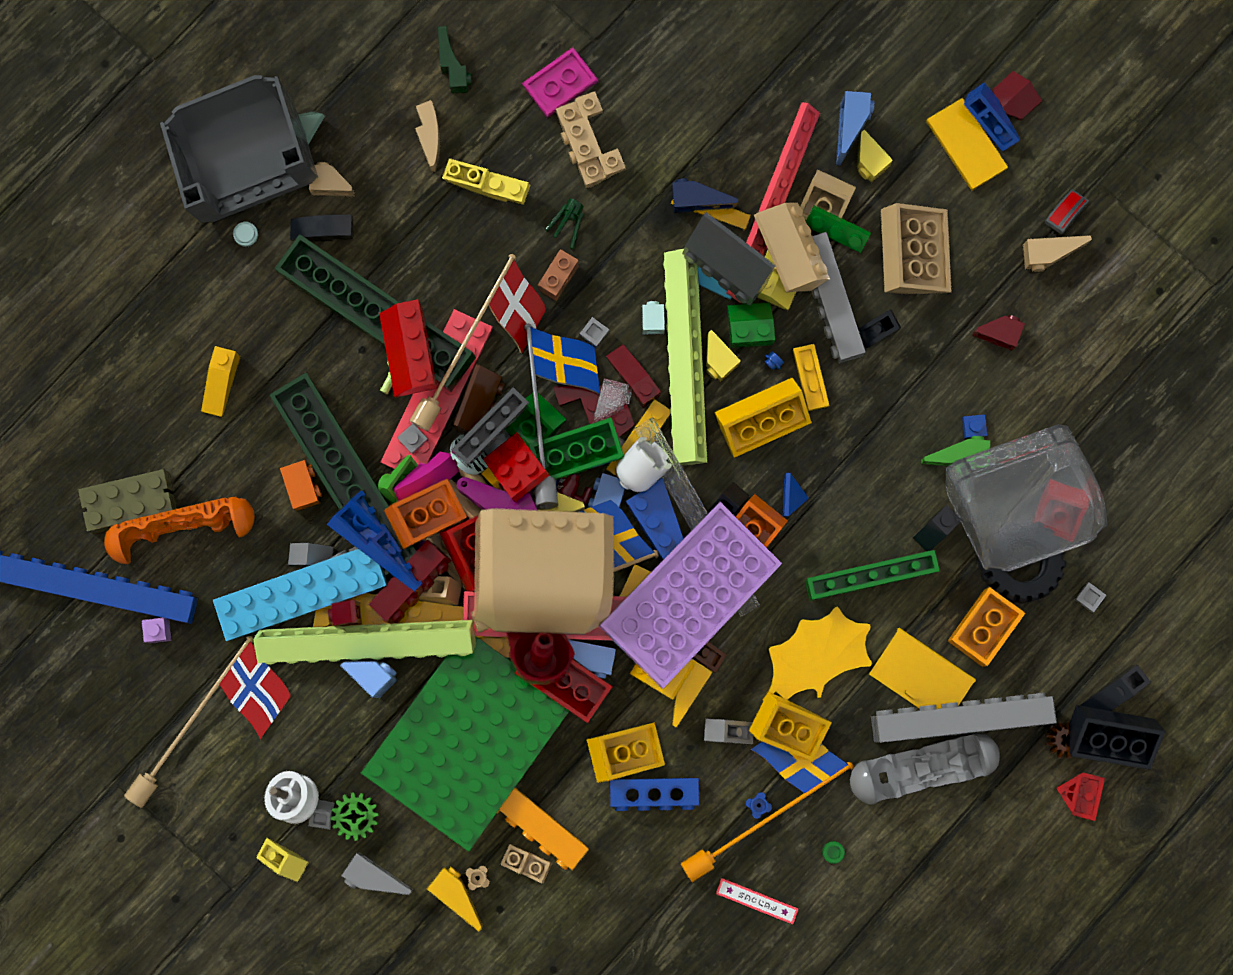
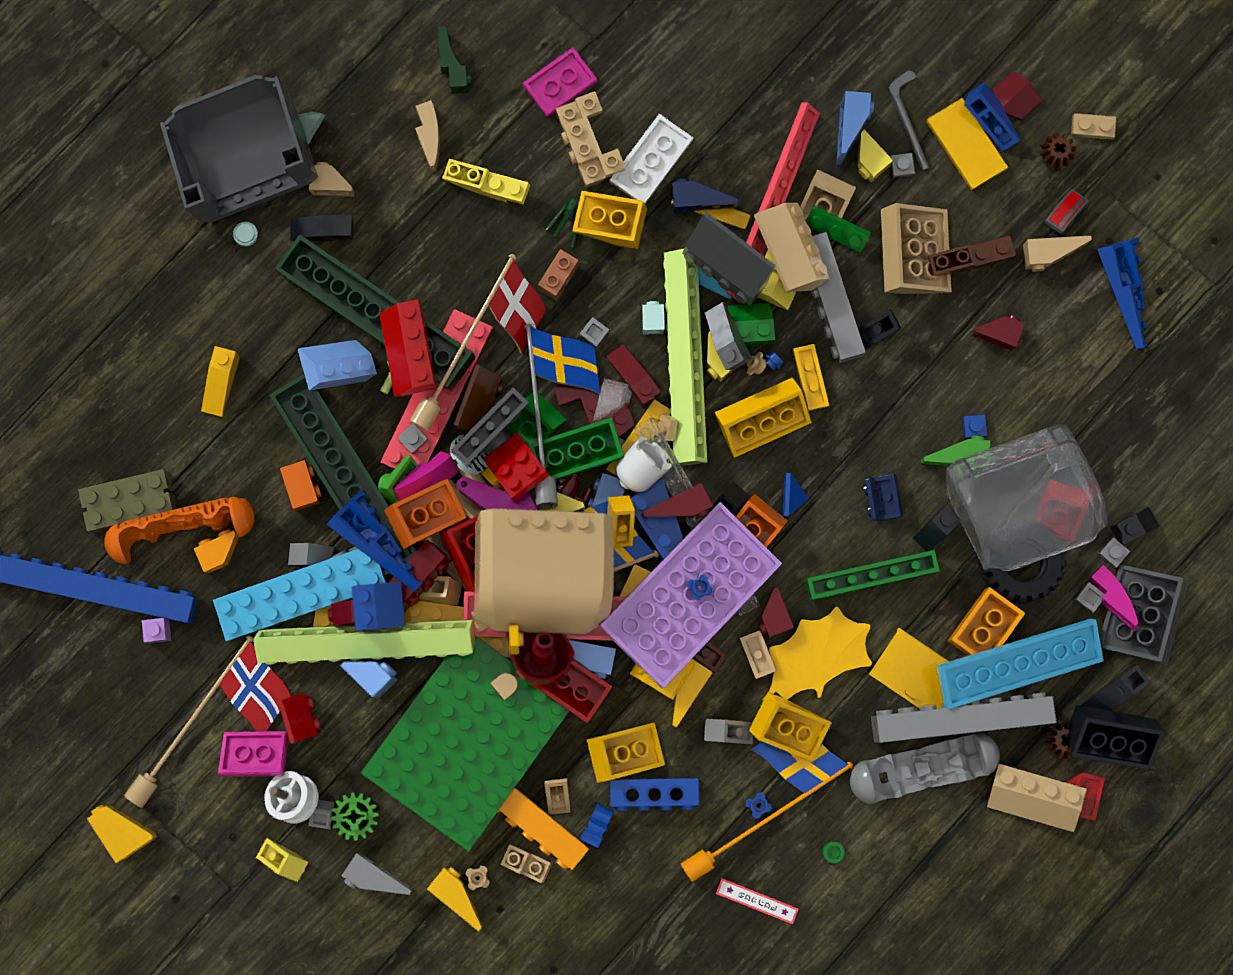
(119, 832): none -> yellow slope
(216, 552): none -> light orange slope
(253, 753): none -> dark pink tile
(299, 717): none -> red slope
(336, 364): none -> light blue slope
(378, 605): none -> blue slope
(505, 685): none -> tan tile
(516, 639): none -> yellow plate
(557, 796): none -> tan slope
(597, 825): none -> blue leg
(610, 219): none -> yellow slope
(623, 520): none -> yellow slope
(652, 159): none -> white plate
(668, 426): none -> tan plate
(683, 505): none -> dark red slope
(701, 581): none -> blue plate
(727, 338): none -> flat silver slope
(757, 364): none -> tan plate
(758, 654): none -> tan plate
(775, 616): none -> dark red slope
(883, 497): none -> dark blue bracket
(893, 89): none -> flat silver piece
(902, 165): none -> light grey plate
(971, 257): none -> reddish brown slope
(1020, 663): none -> medium azure plate
(1036, 797): none -> tan slope
(1060, 158): none -> reddish brown gear
(1093, 126): none -> tan plate
(1113, 552): none -> light grey plate
(1115, 597): none -> dark pink slope
(1123, 273): none -> blue wedge
(1134, 526): none -> black slope
(1158, 608): none -> dark grey slope

